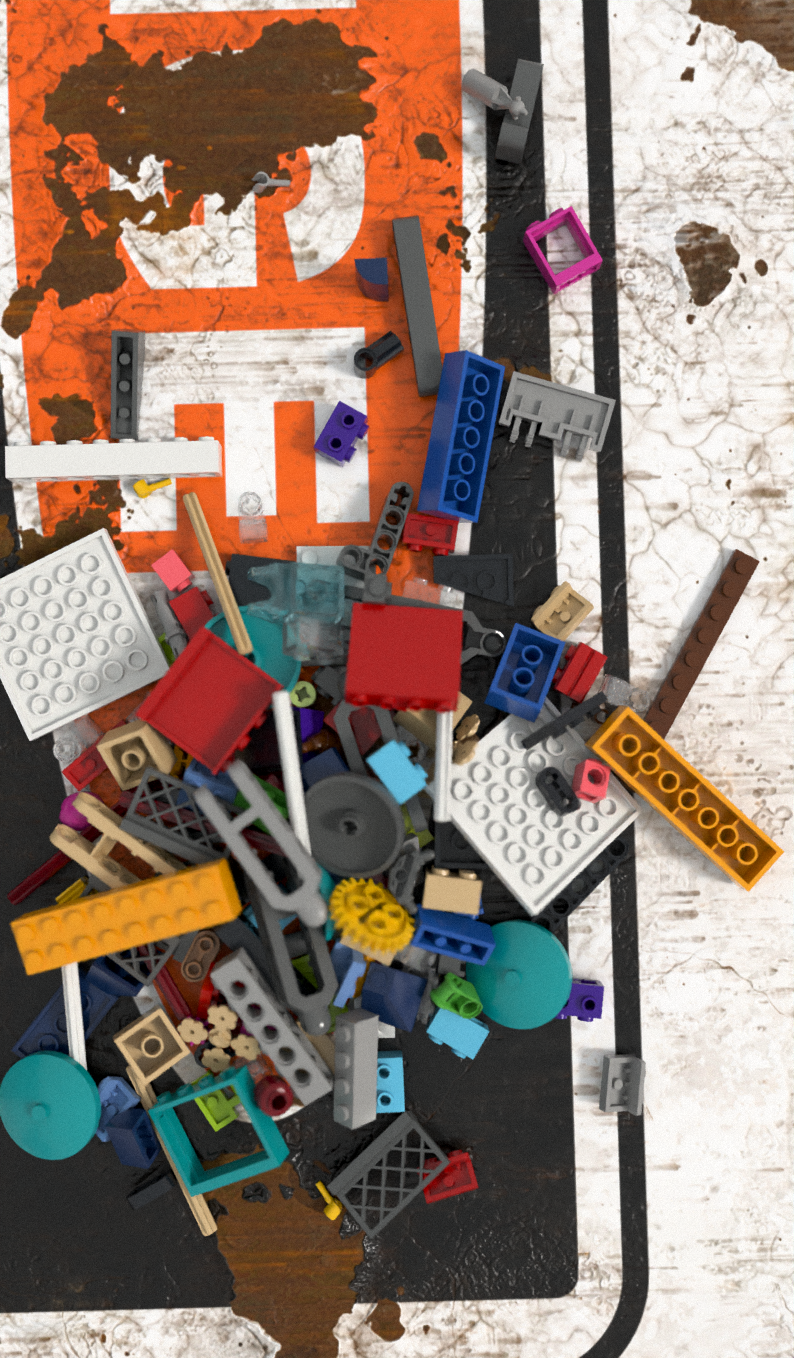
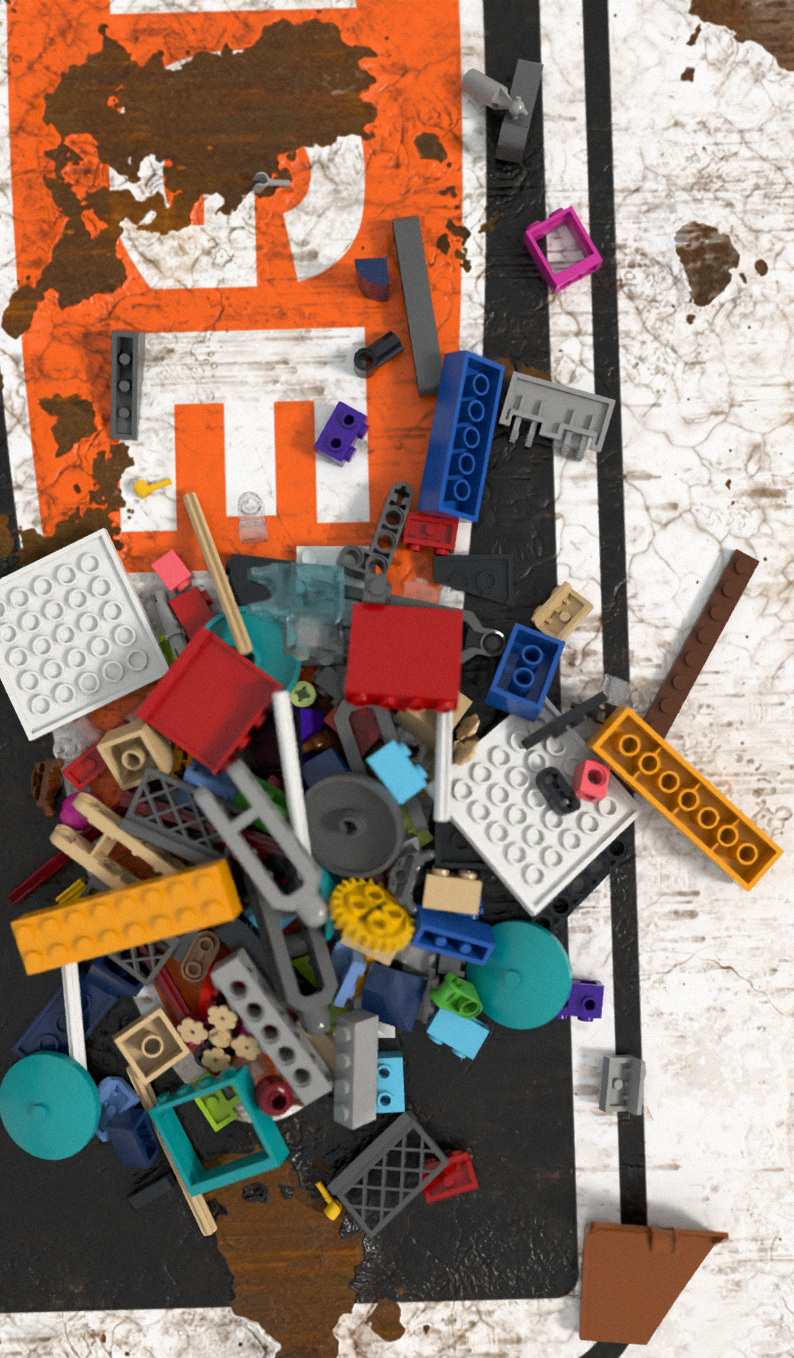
(45, 783): none -> reddish brown piece
(113, 460): white brick -> none
(578, 672): red brick -> none
(635, 1277): none -> dark orange panel

